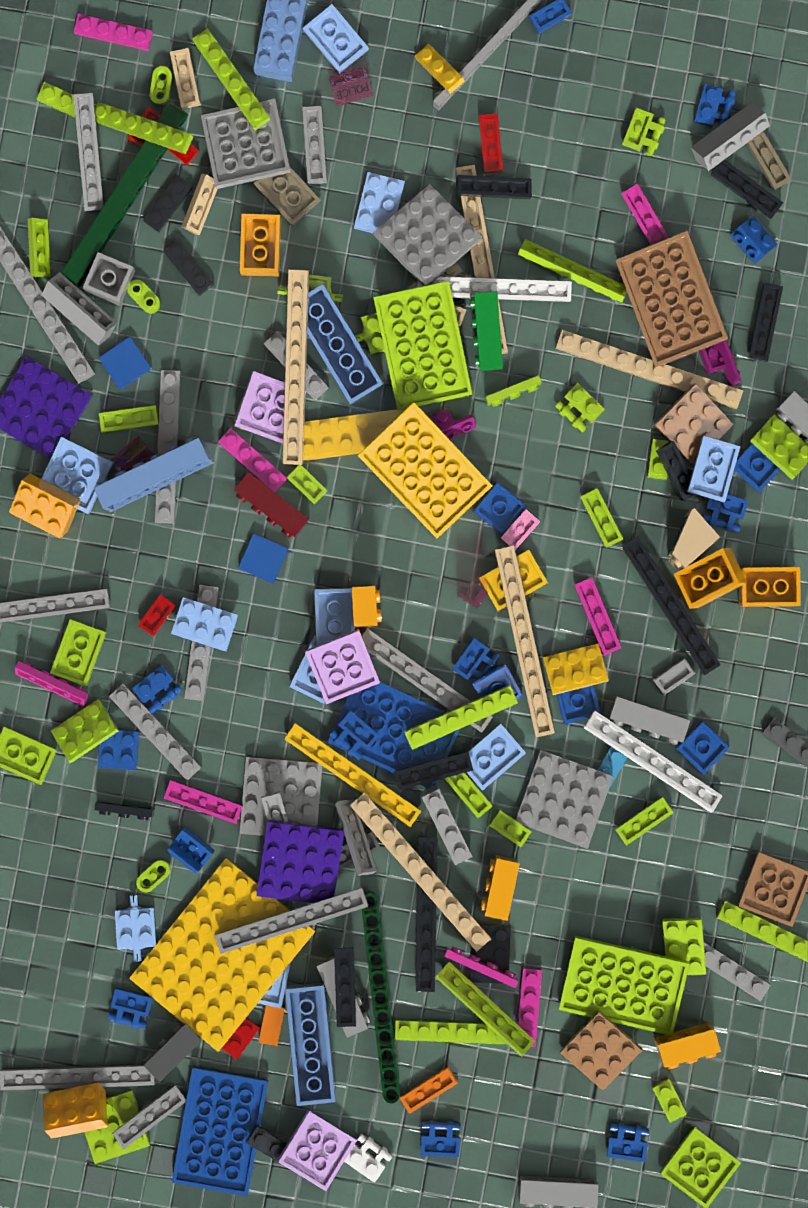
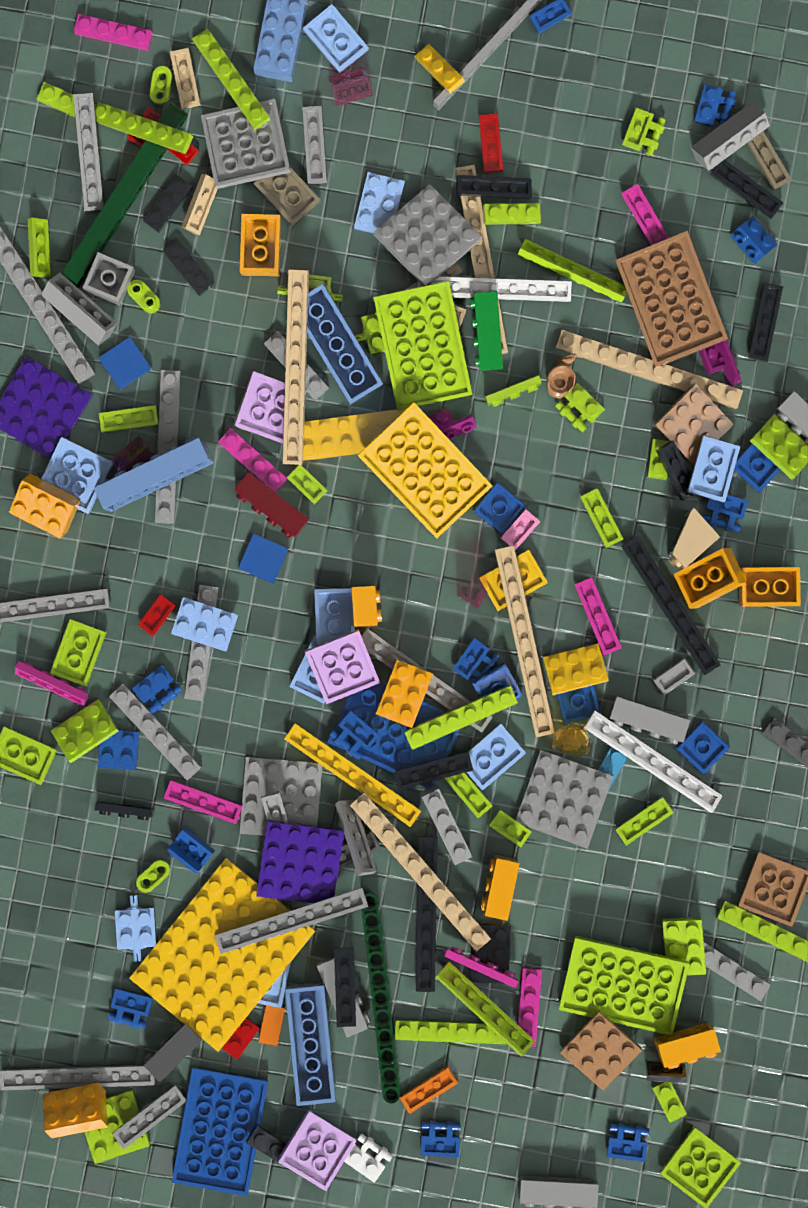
(404, 693): none -> light orange brick
(511, 213): none -> lime plate
(561, 377): none -> medium nougat hair
(572, 739): none -> clear yellow cylinder
(656, 1072): none -> plate

